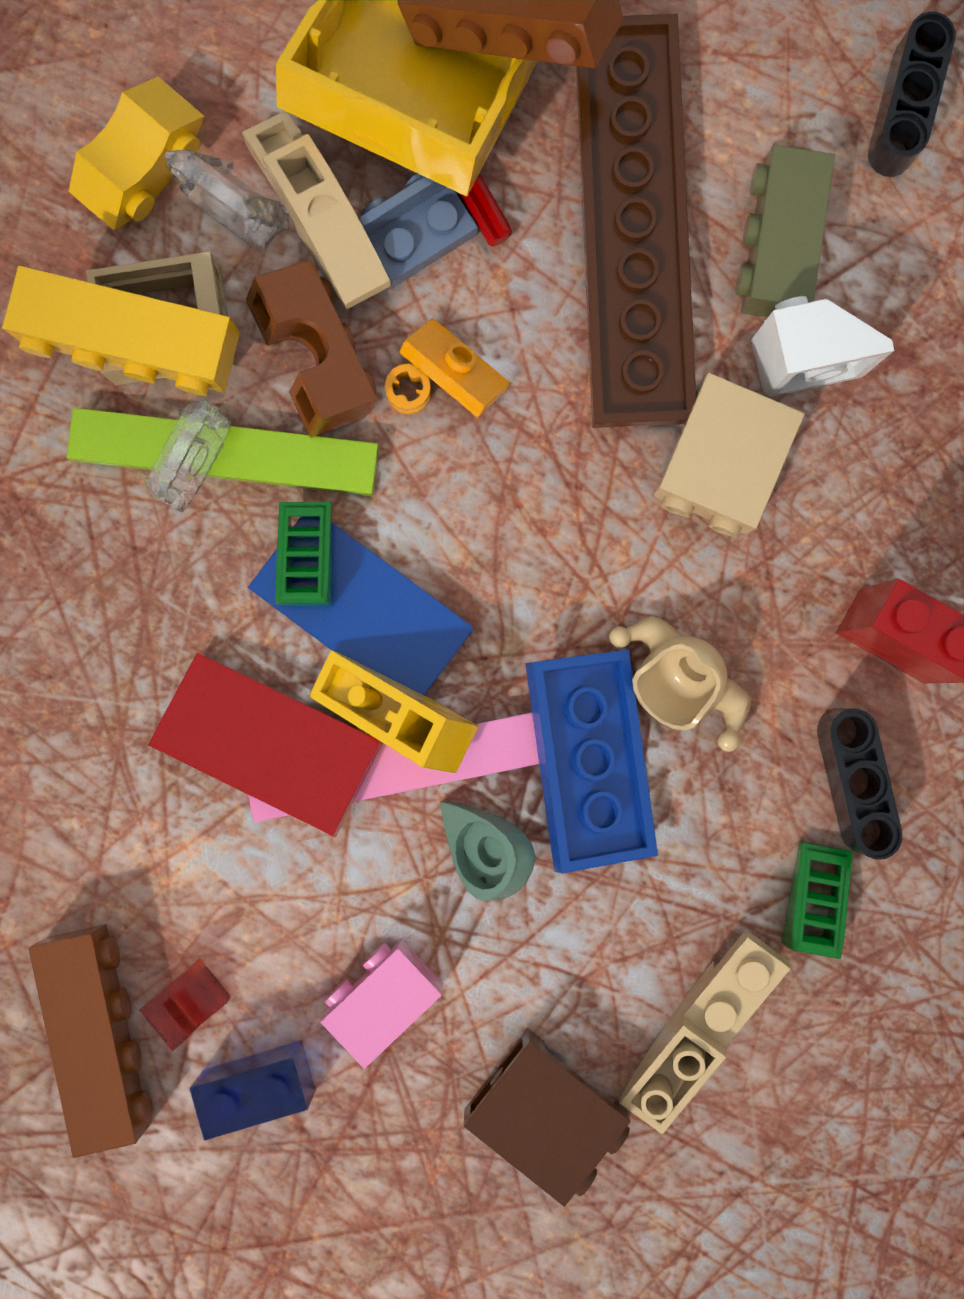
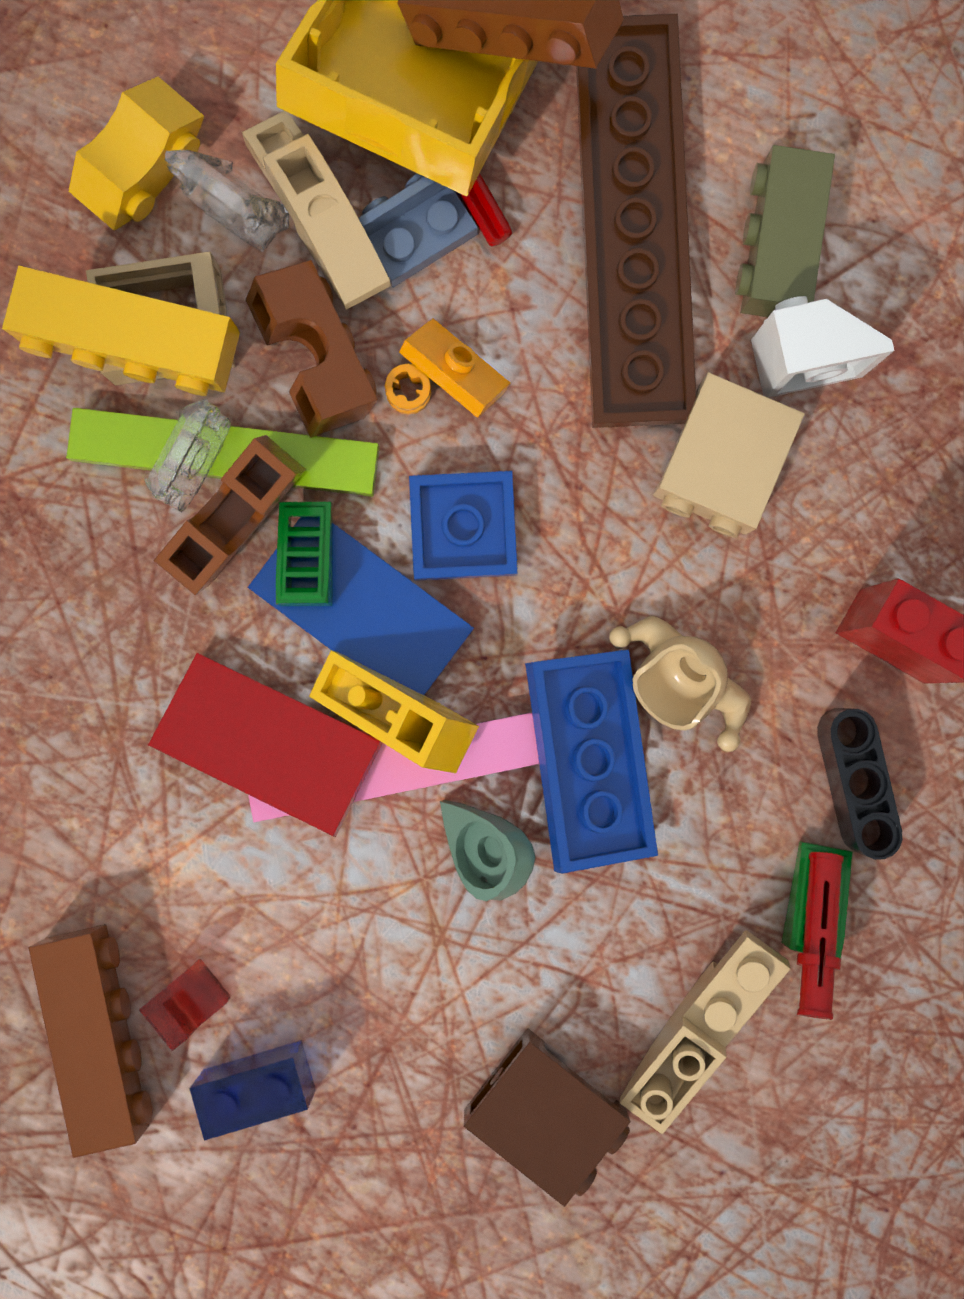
(231, 516): none -> dark orange arch
(381, 1002): bright pink brick -> none
(463, 525): none -> blue plate
(825, 879): none -> red pin
(924, 76): black beam -> none

